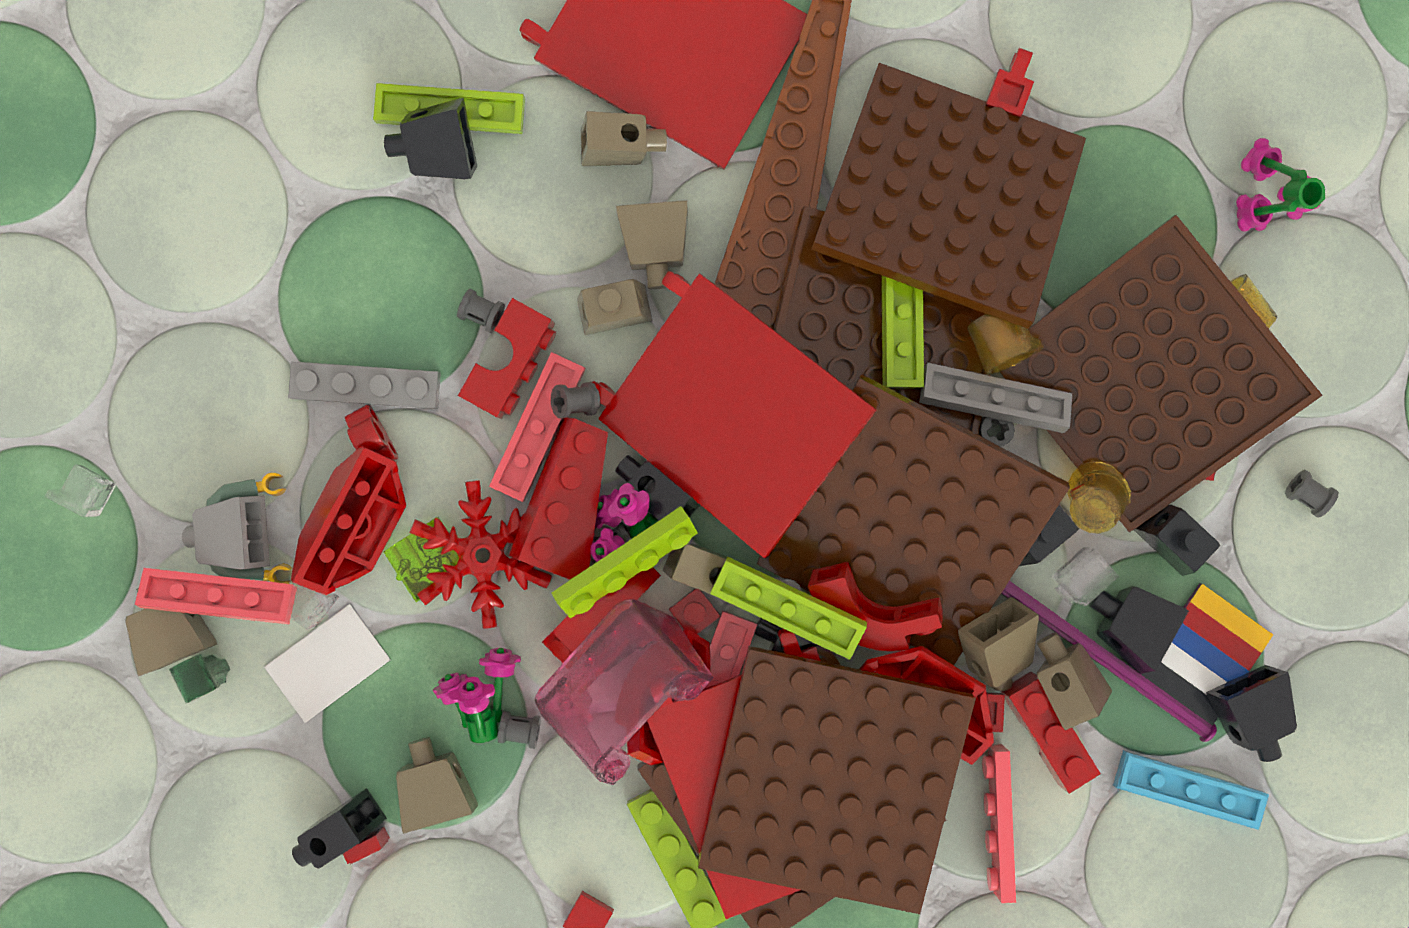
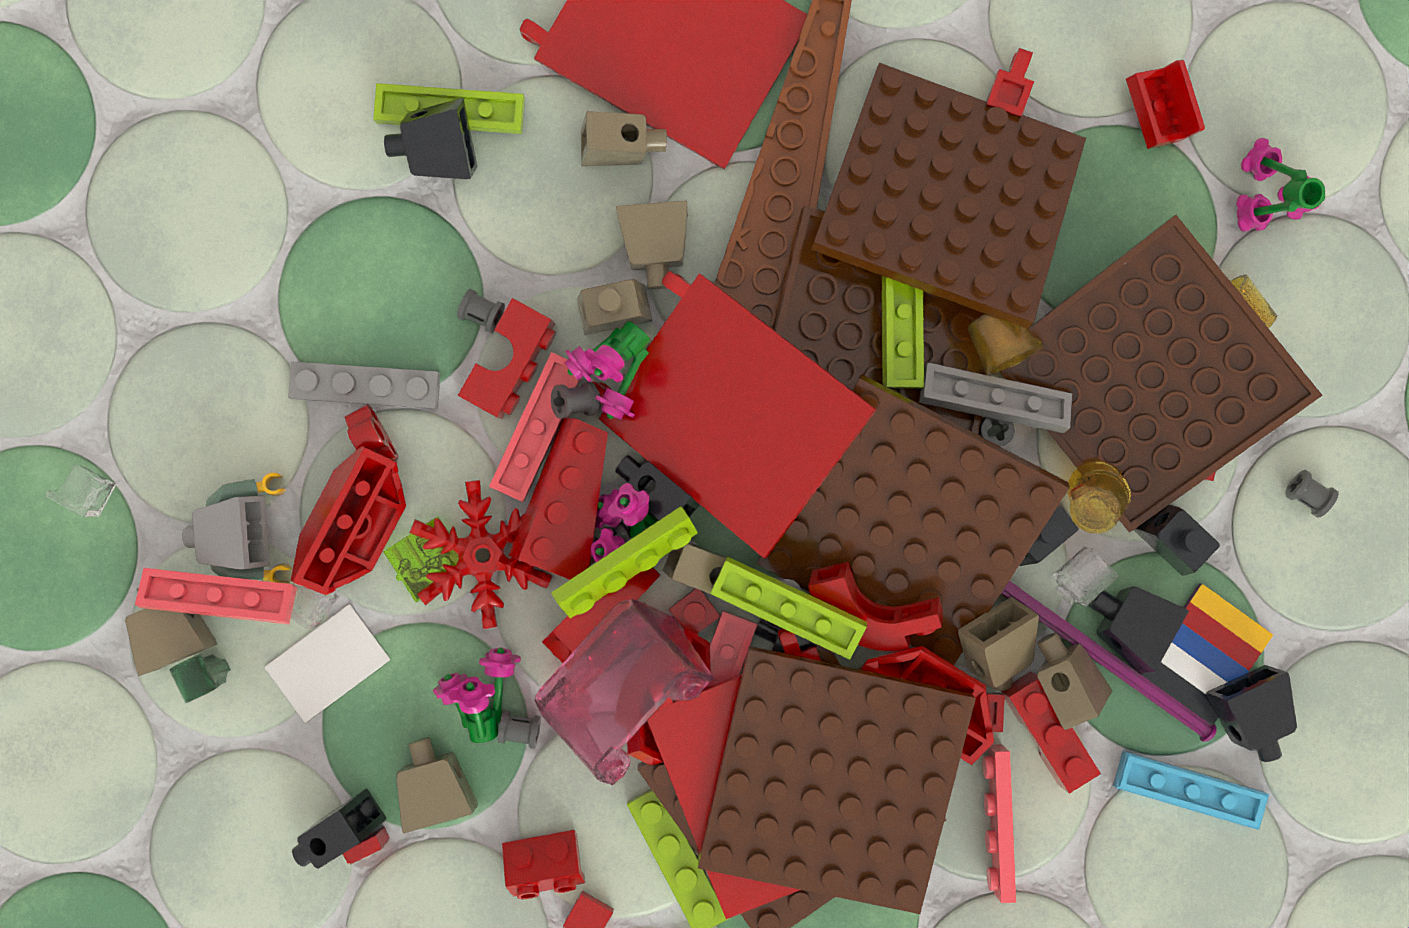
(542, 864): none -> red bracket
(607, 362): none -> plant
(1165, 104): none -> red bracket

